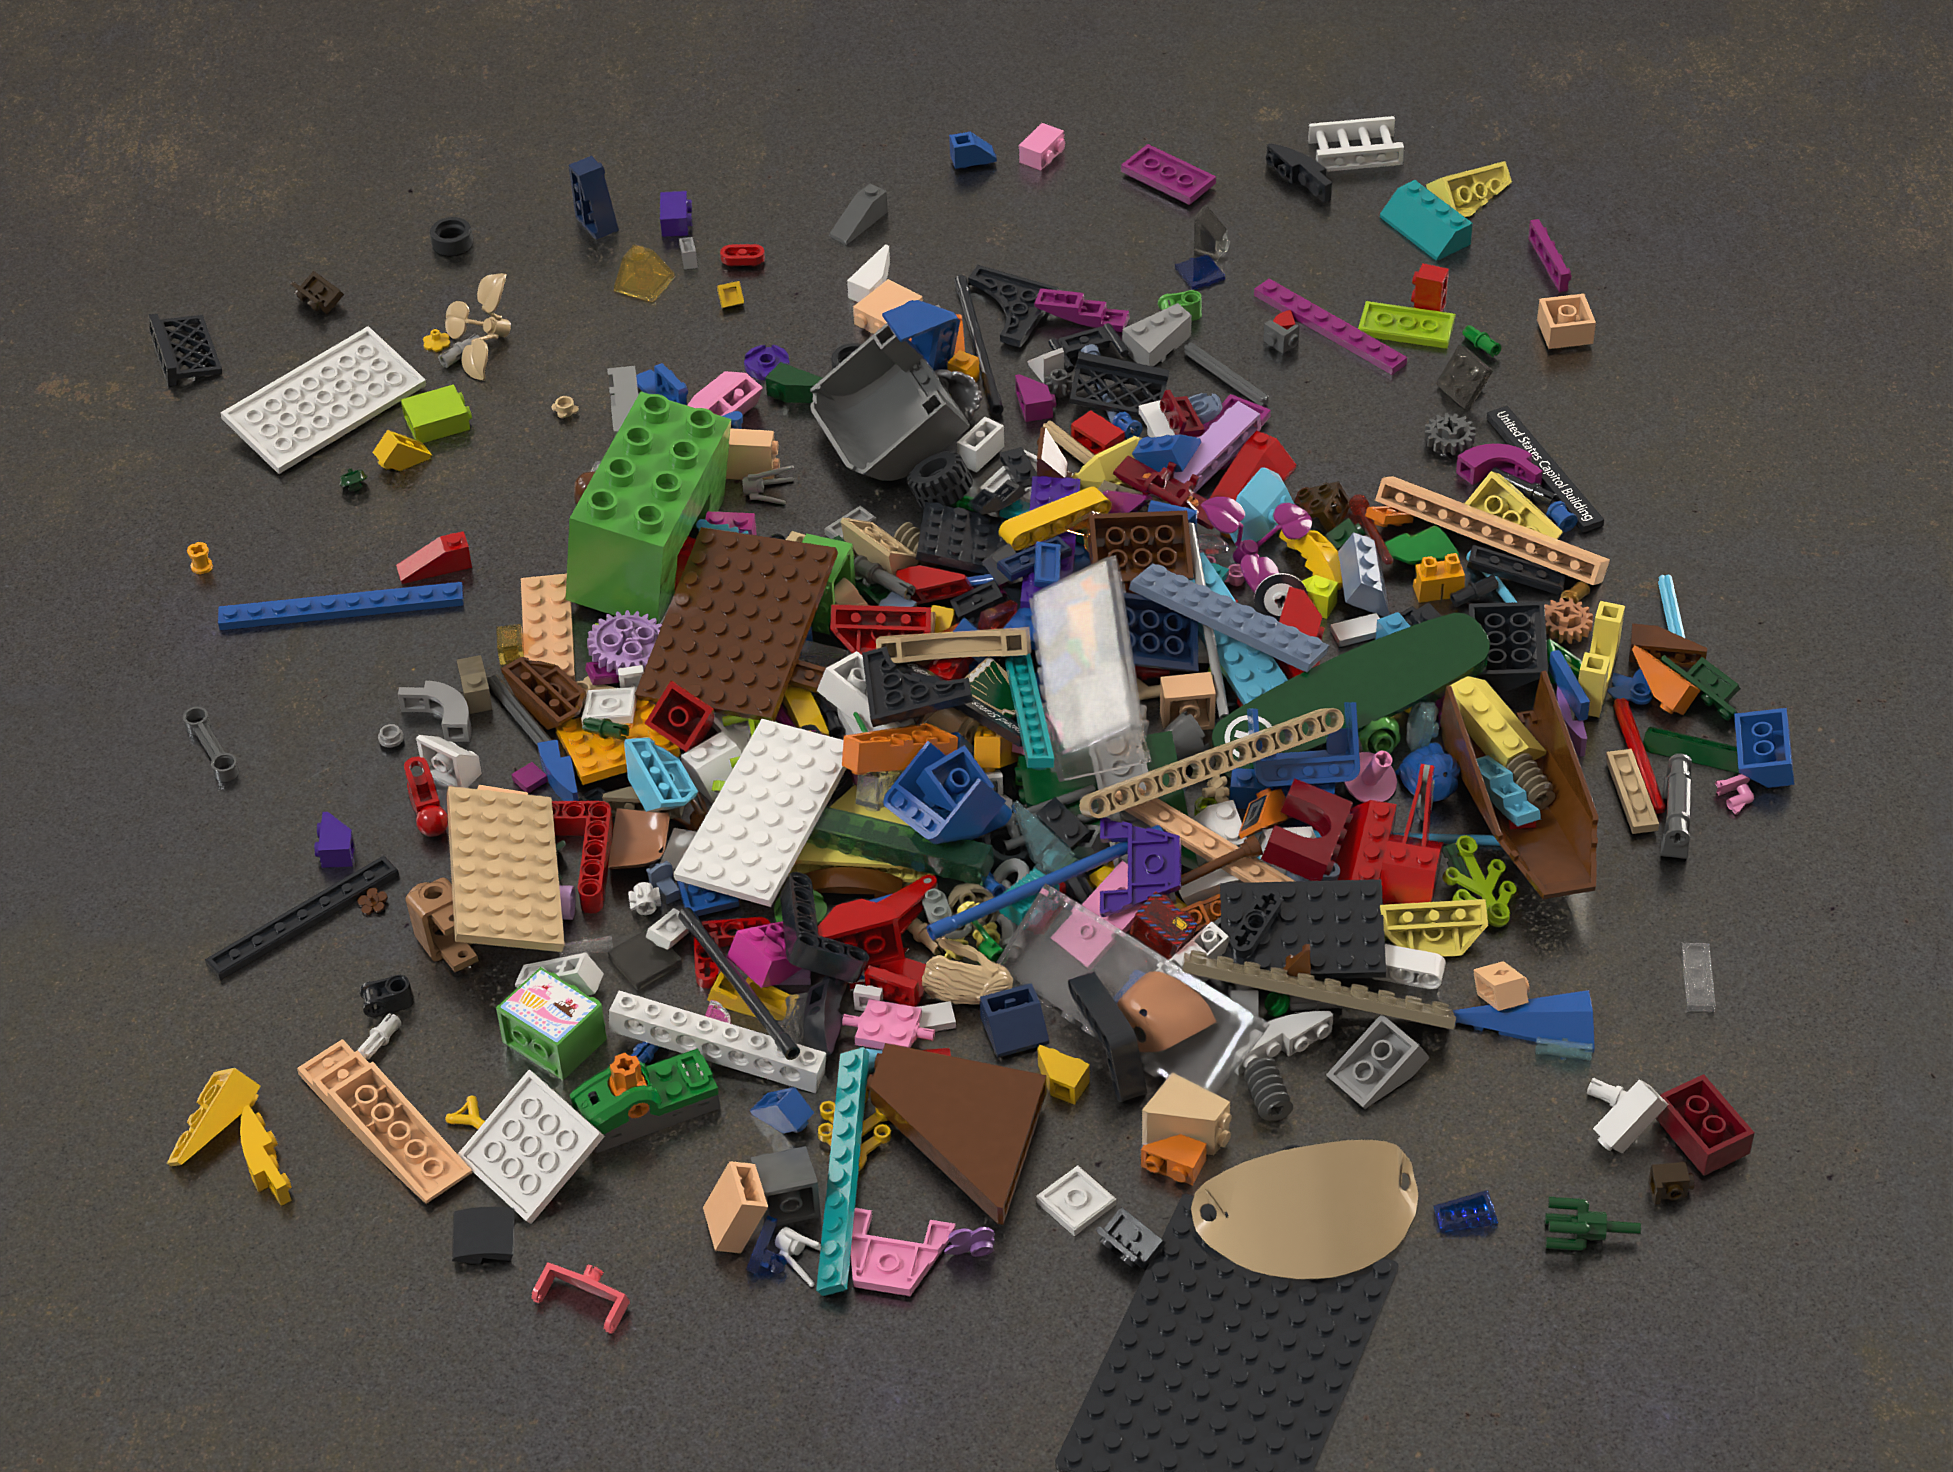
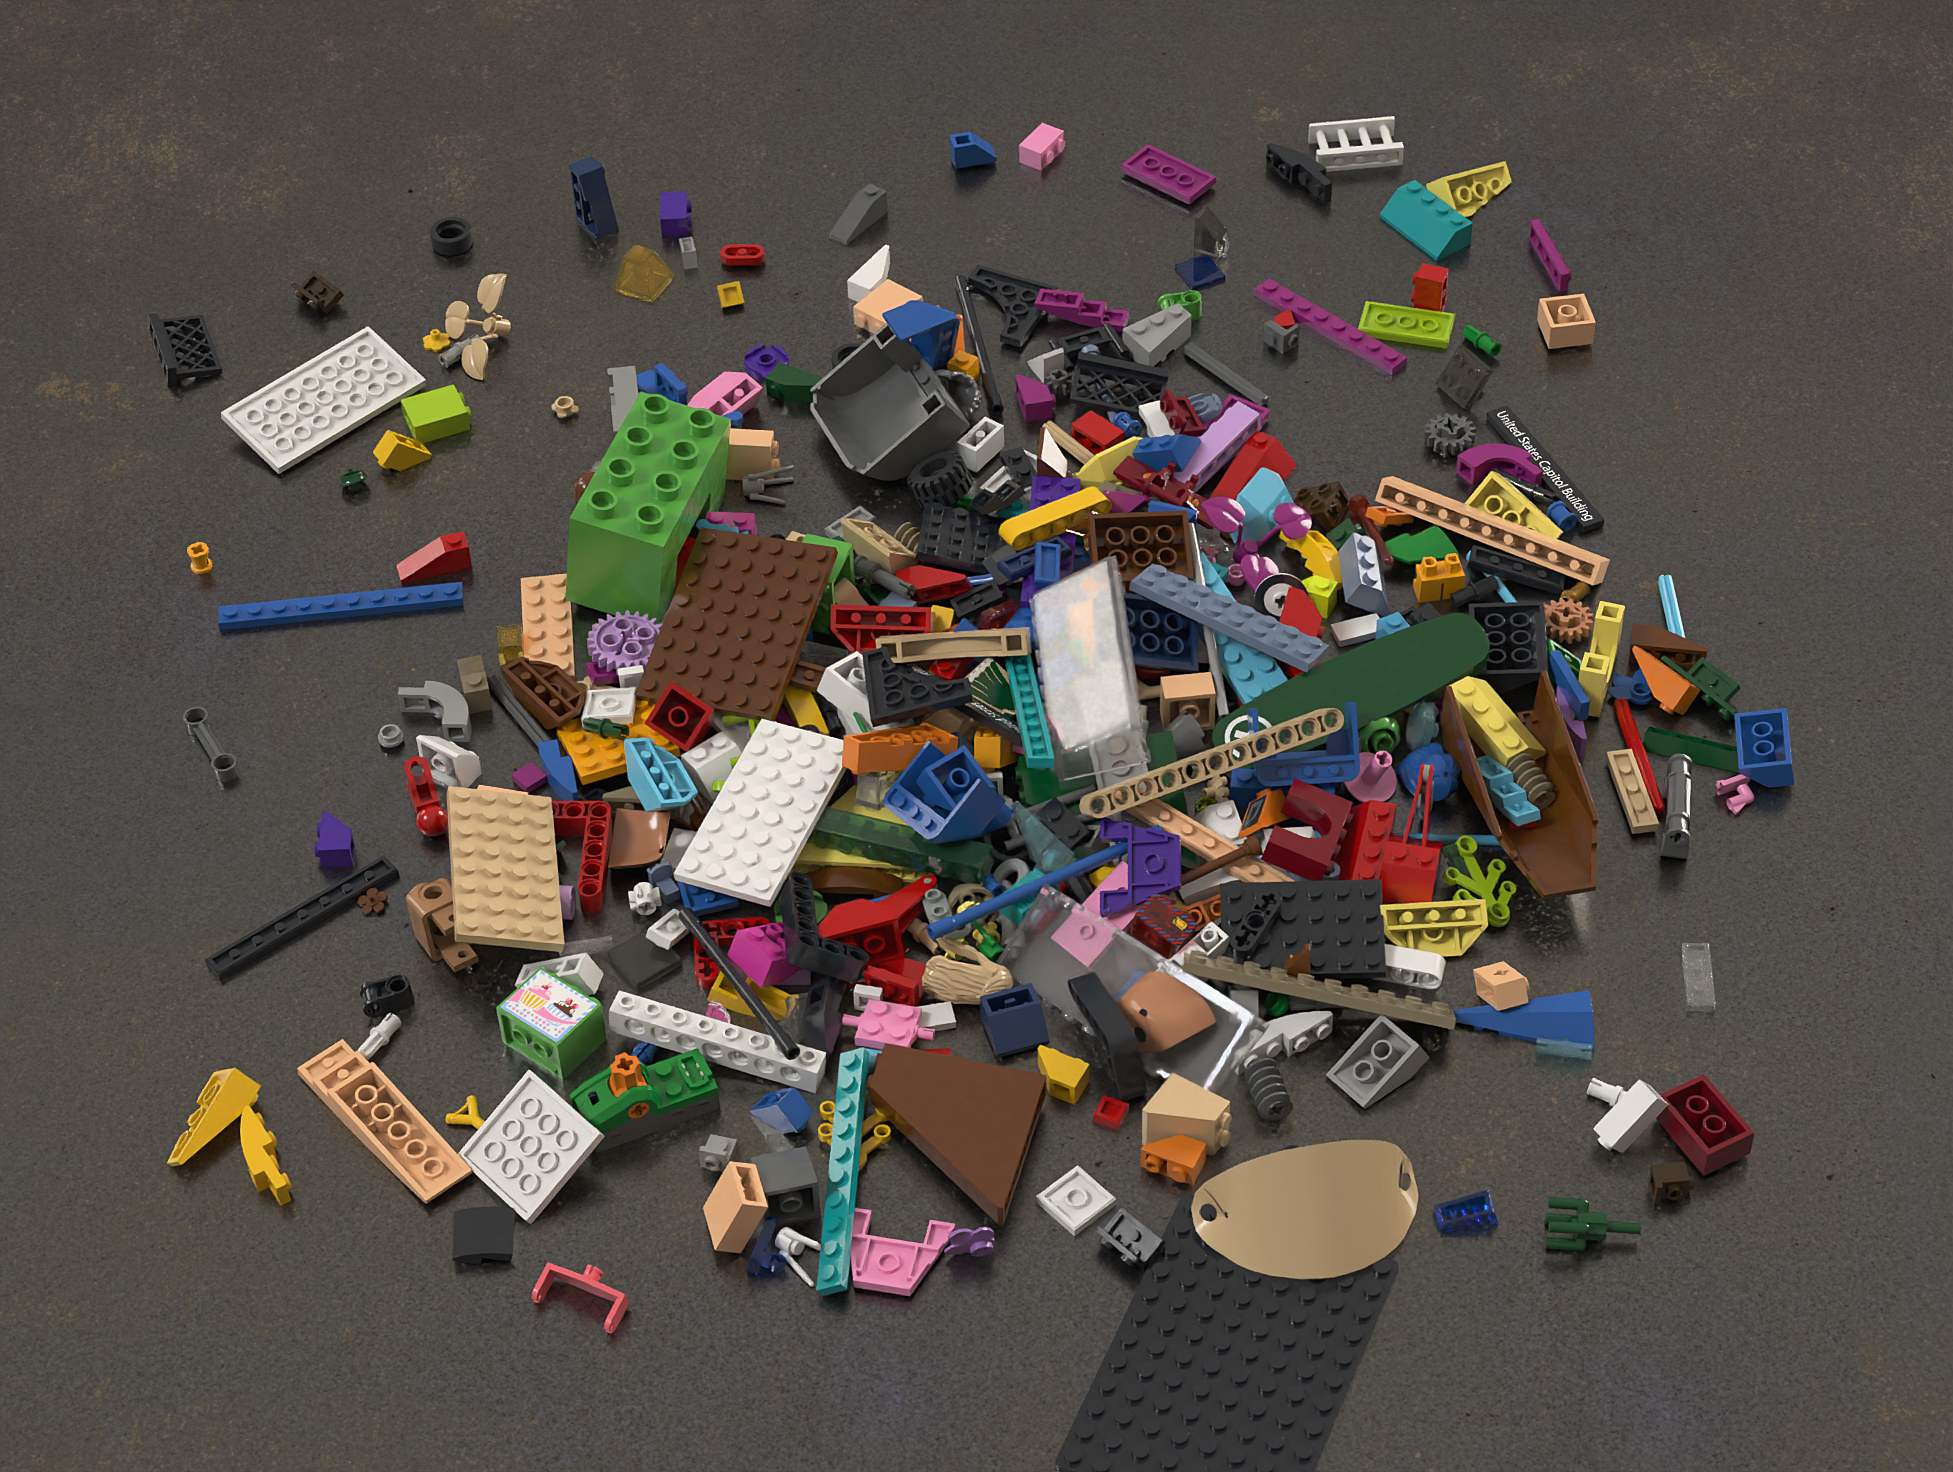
(717, 1152): none -> light grey bracket
(1110, 1112): none -> red tile

